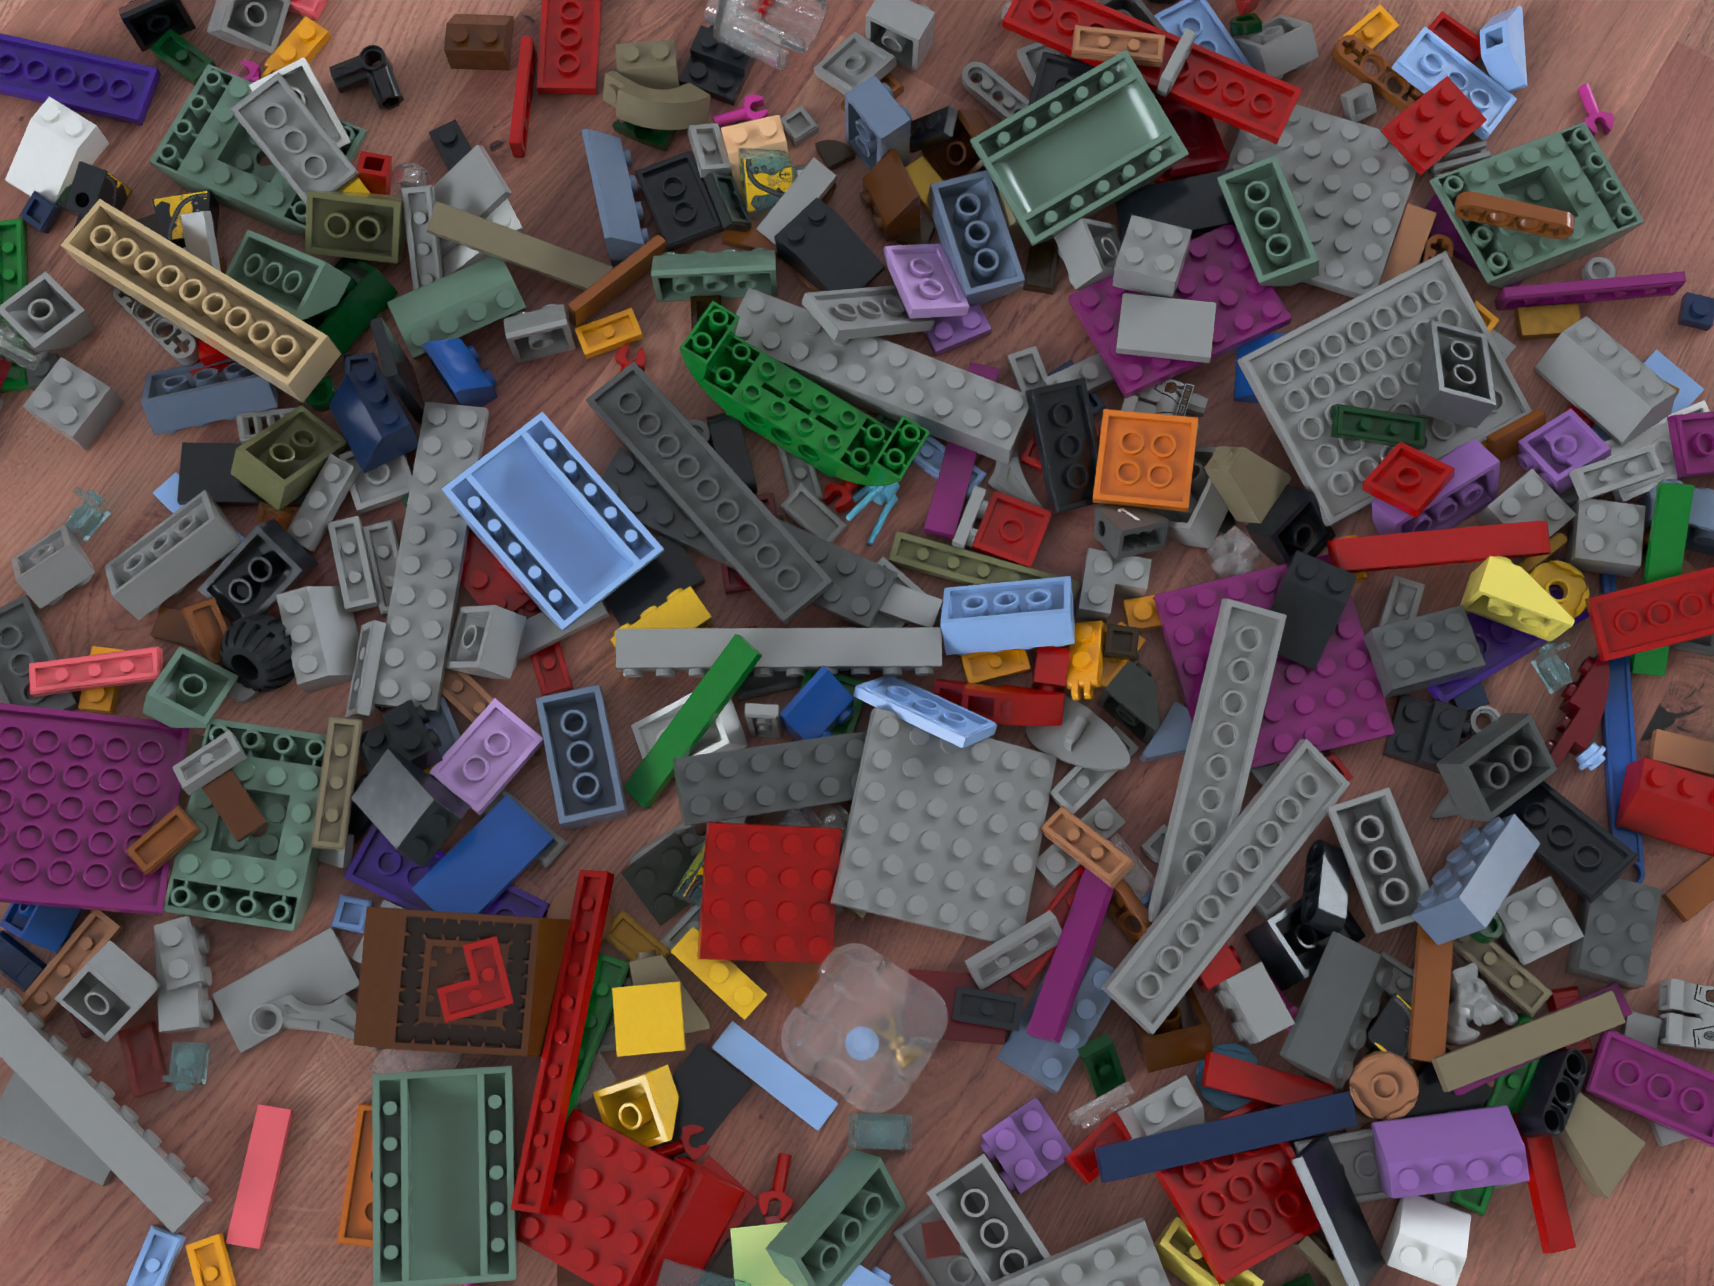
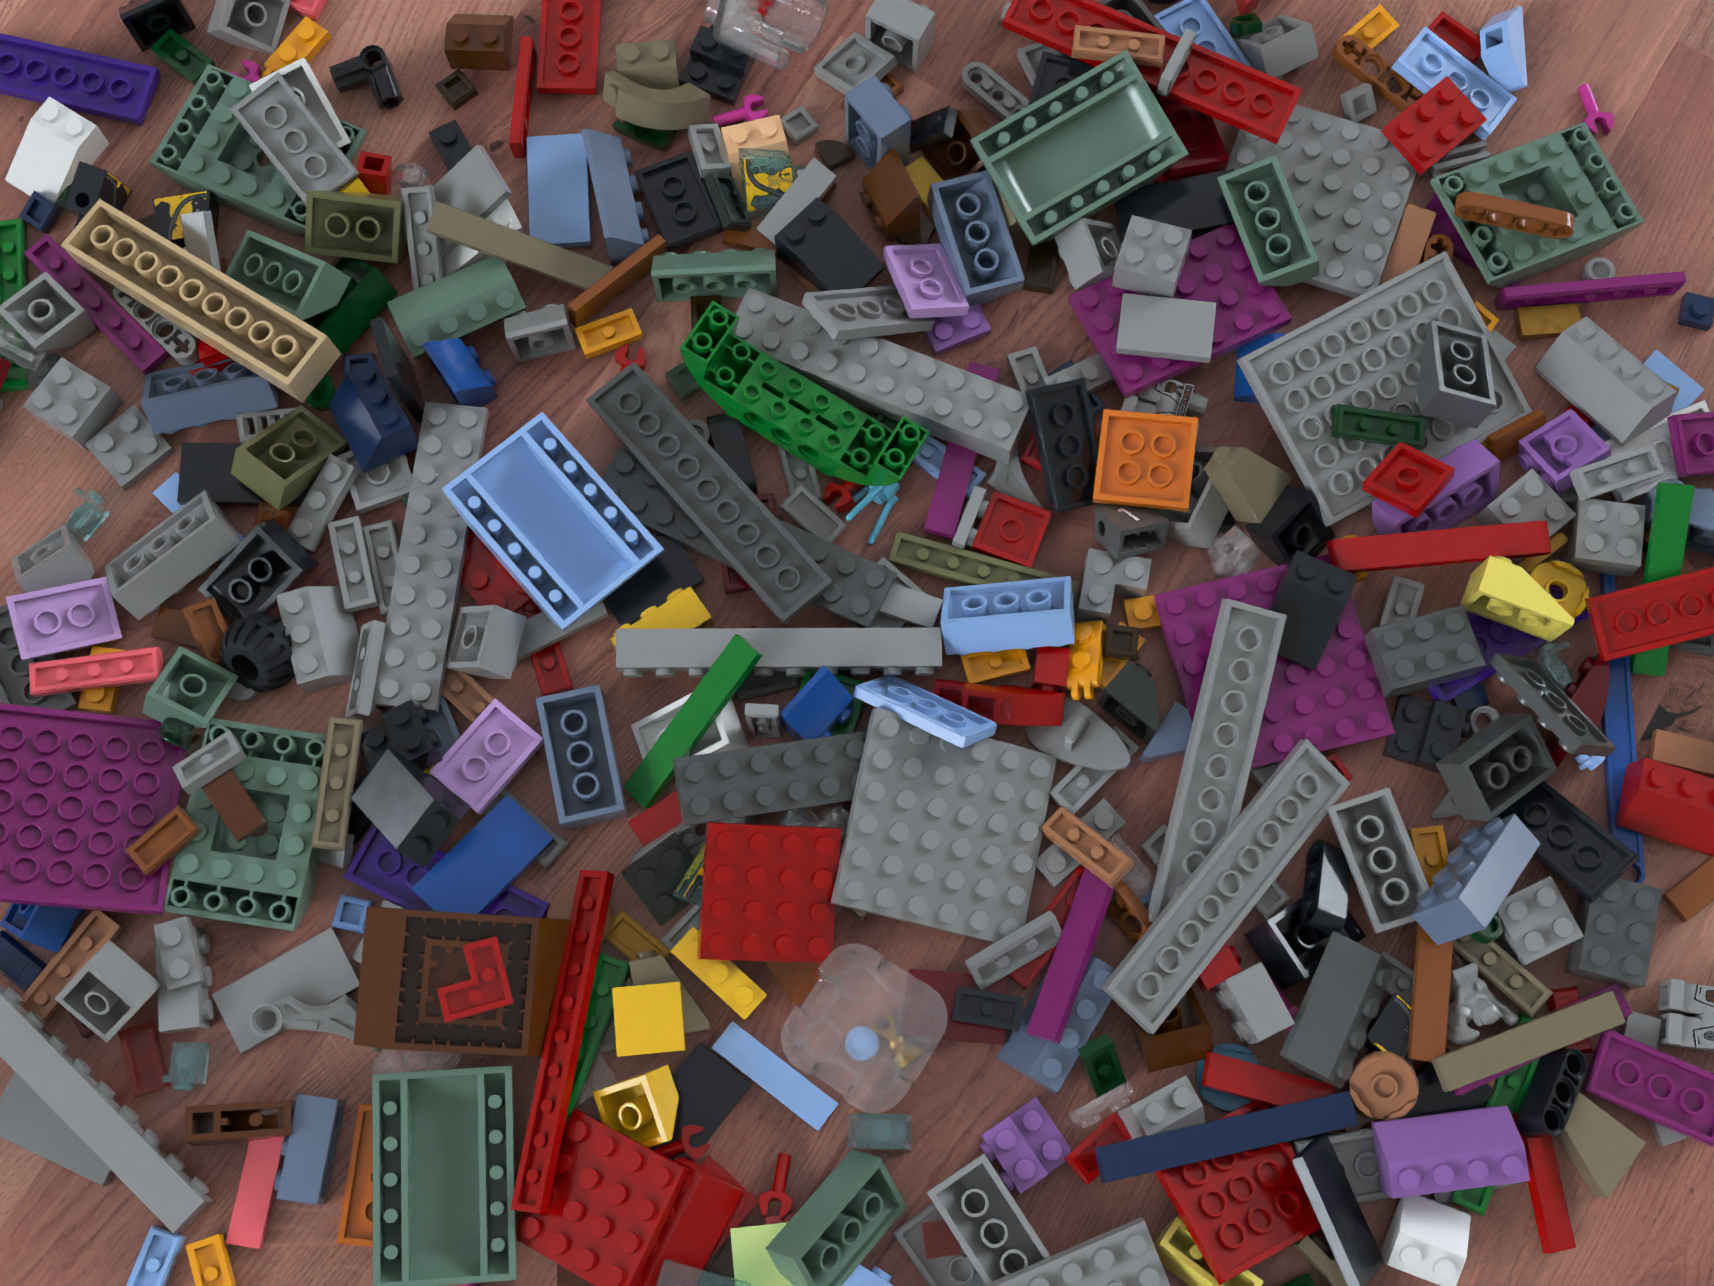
(63, 618): none -> lavender plate
(98, 304): none -> magenta plate
(129, 448): none -> light grey plate
(177, 732): none -> clear green tile
(237, 1122): none -> reddish brown slope
(310, 1149): none -> sand blue brick
(456, 89): none -> dark brown tile
(559, 190): none -> light blue tile
(657, 819): none -> red tile
(683, 382): none -> clear green plate
(1430, 849): none -> light orange plate
(1552, 705): none -> dark grey plate

